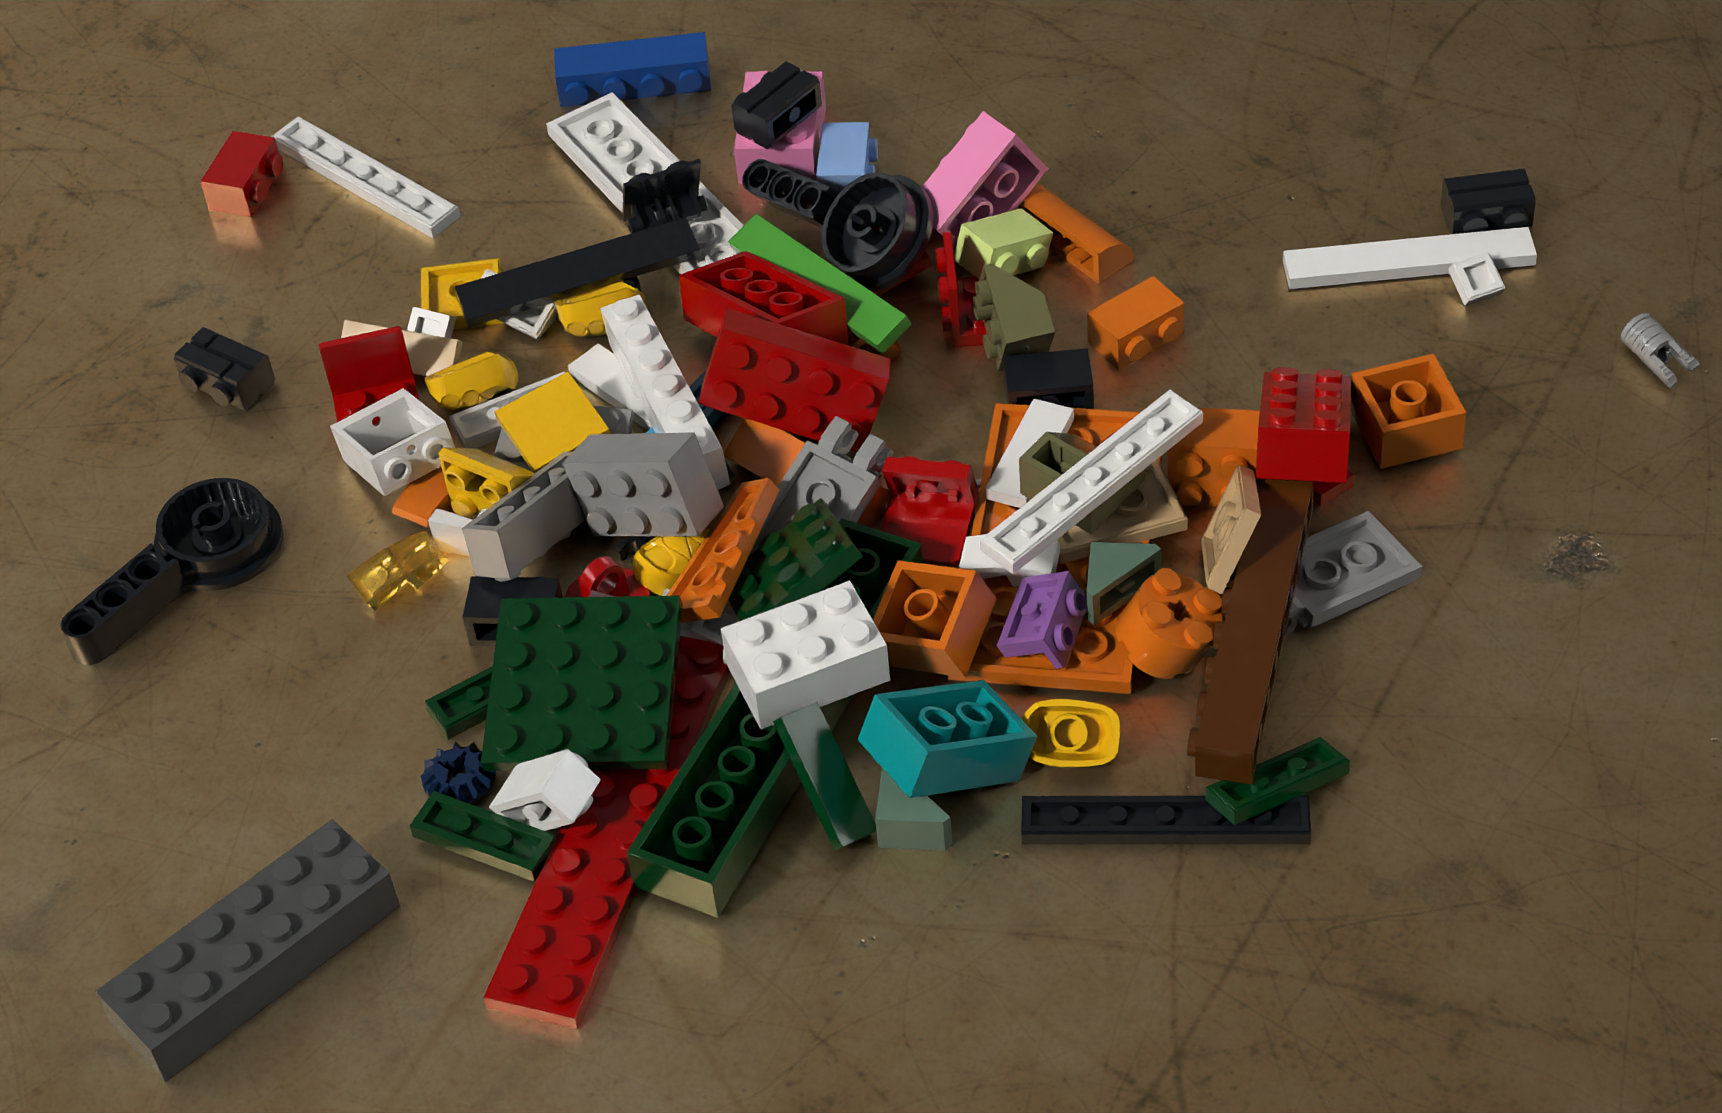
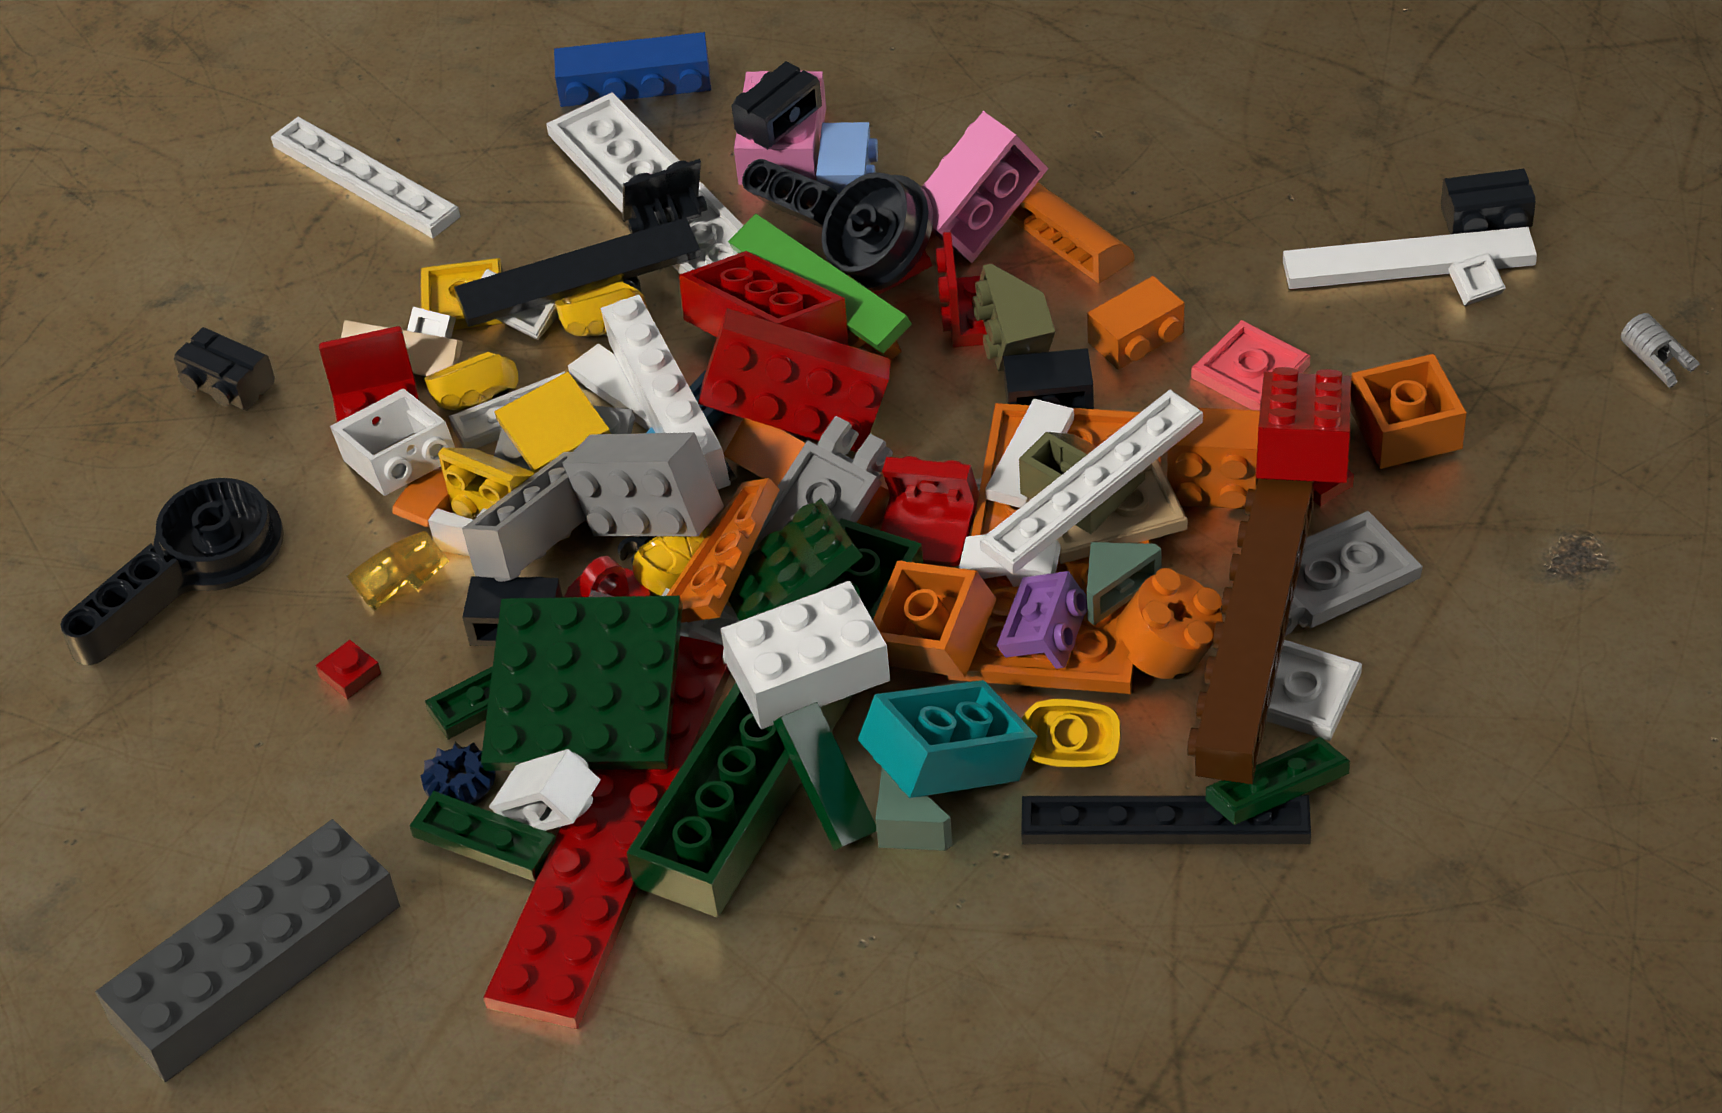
(242, 174): red brick -> none
(348, 669): none -> red plate
(1006, 240): yellowish green brick -> none
(1230, 528): tan tile -> none
(1239, 362): none -> coral tile
(1312, 689): none -> white tile

